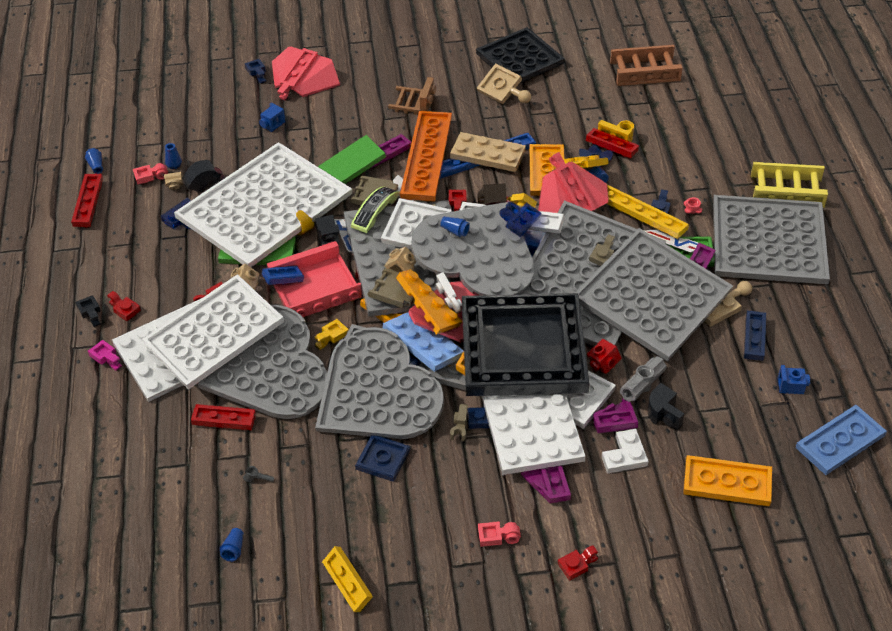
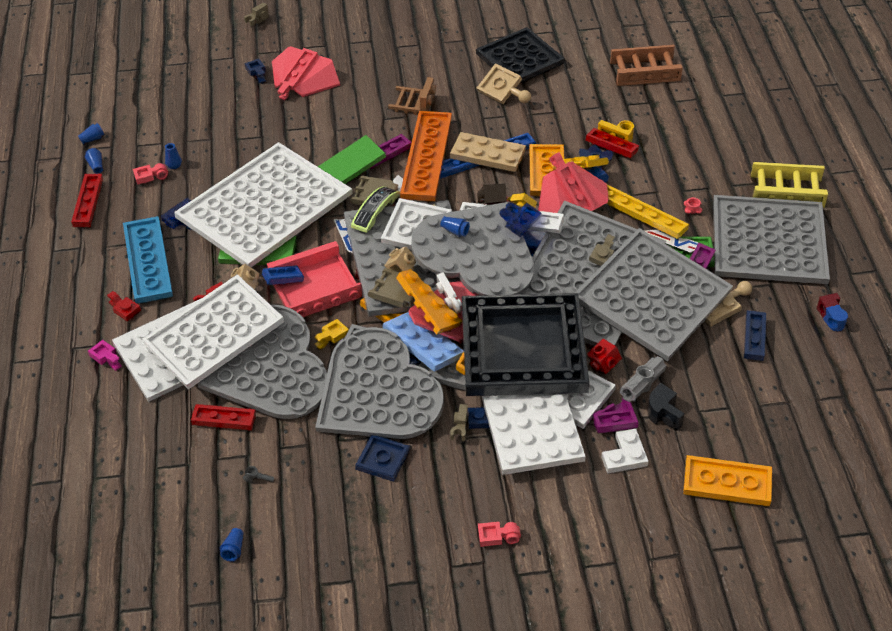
(89, 308): black plate -> none
(91, 133): none -> blue cone
(147, 260): none -> dark azure plate
(173, 180): tan plate -> none
(200, 174): black brick -> none
(258, 14): none -> dark tan plate
(272, 117): blue brick -> none
(305, 221): yellow helmet -> none
(327, 229): black brick -> none
(347, 579): yellow plate -> none
(456, 198): red plate -> none
(549, 483): magenta wing -> none
(575, 563): red plate -> none
(661, 204): dark blue plate -> none
(792, 380): blue brick -> none
(831, 312): none -> leg
(840, 439): medium blue plate -> none

